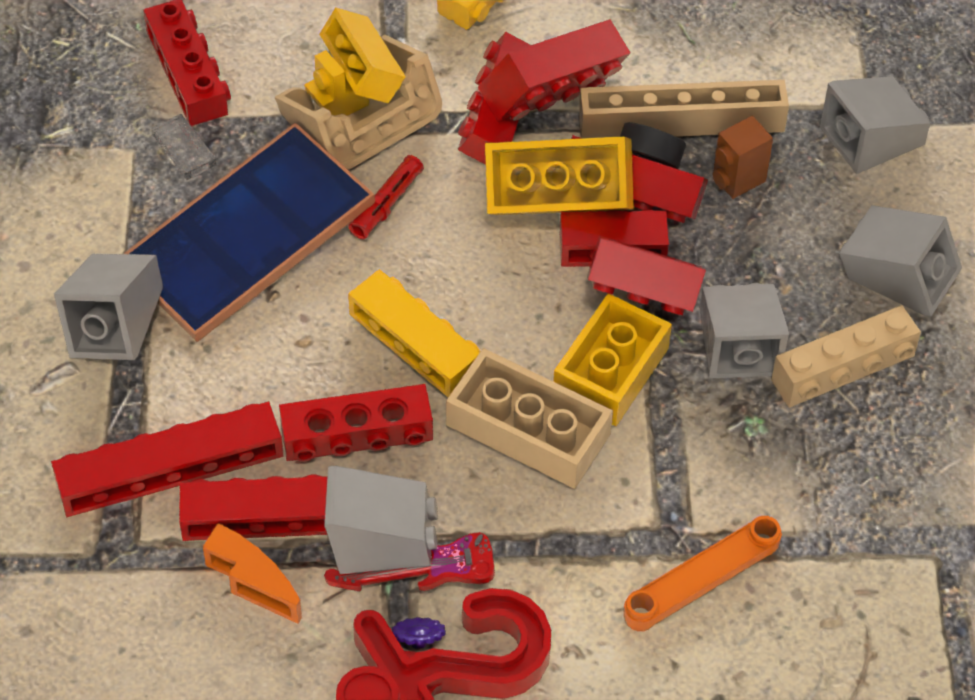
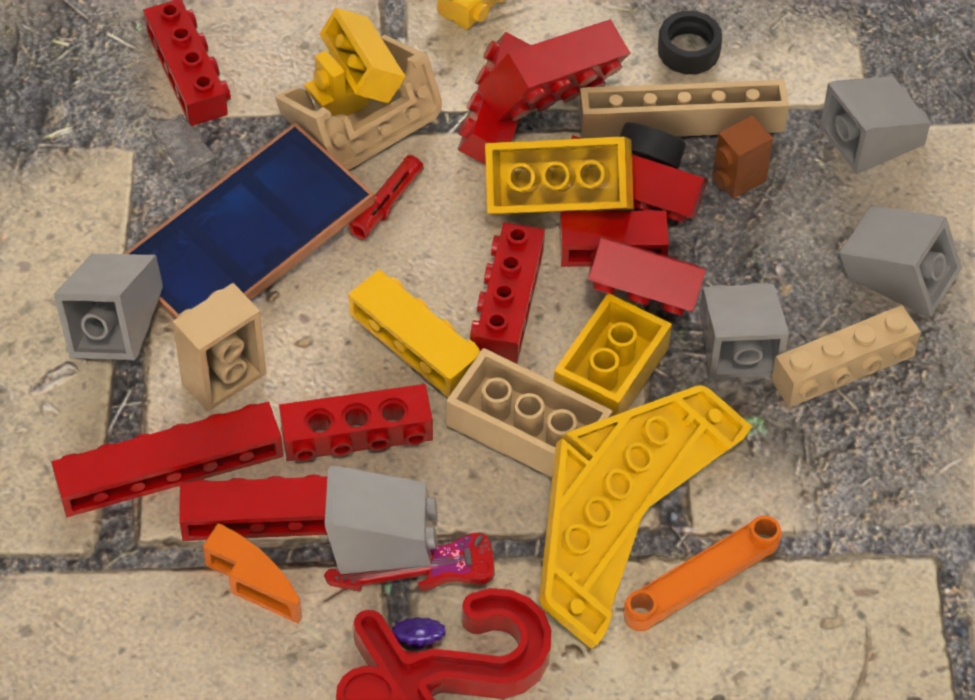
(220, 346): none -> tan brick
(509, 290): none -> red brick
(605, 485): none -> yellow wing
(689, 23): none -> black tyre

